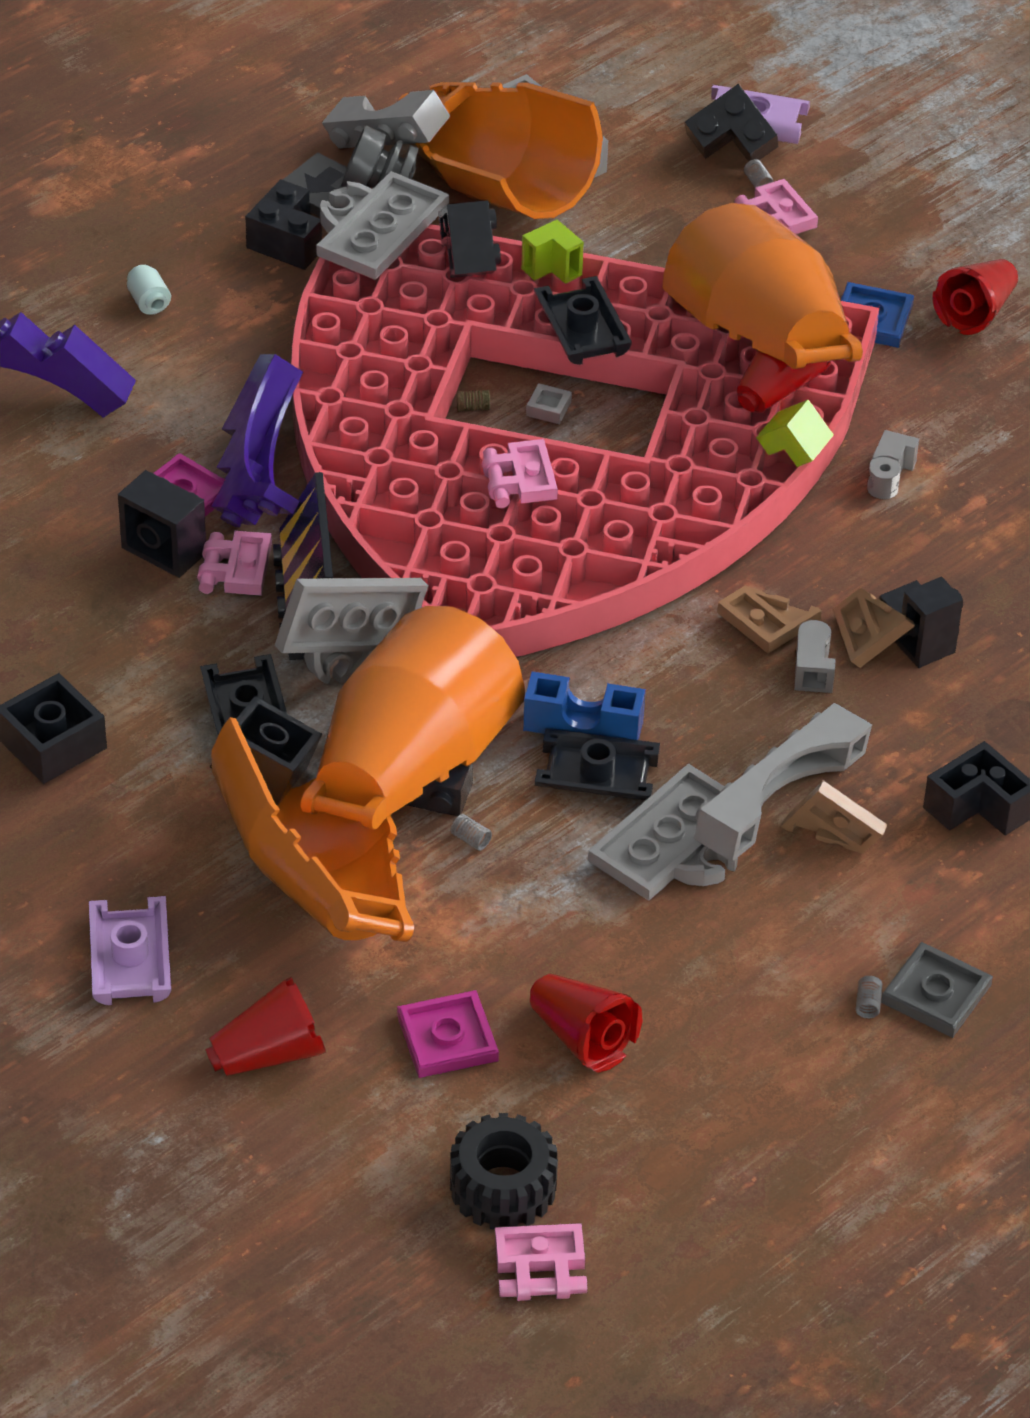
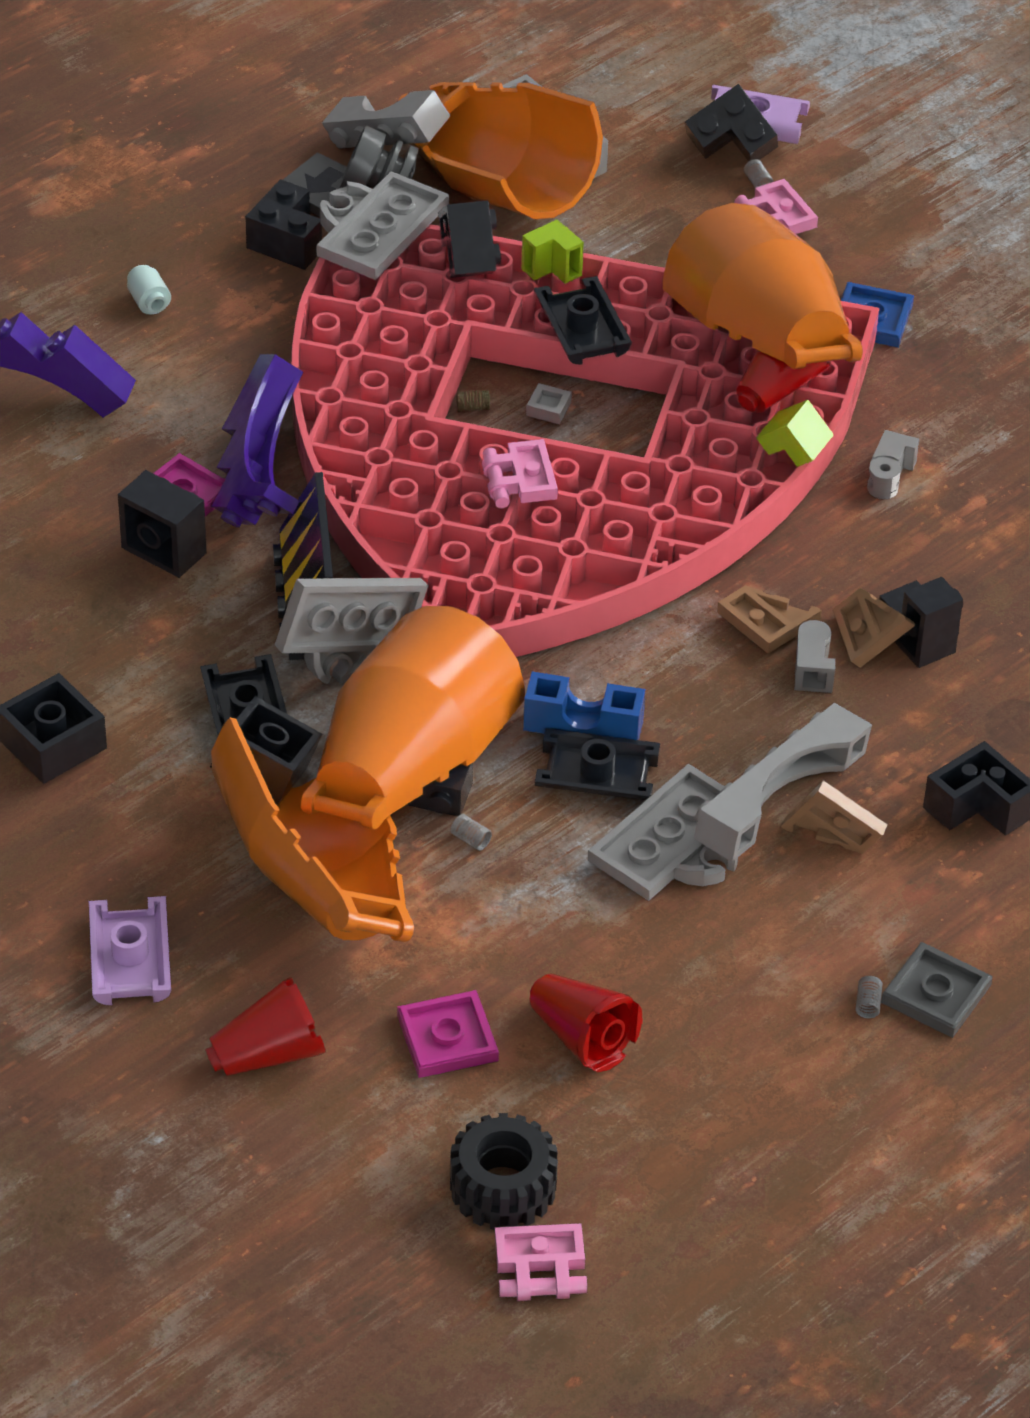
(246, 565): bright pink plate -> none
(974, 294): red cone -> none

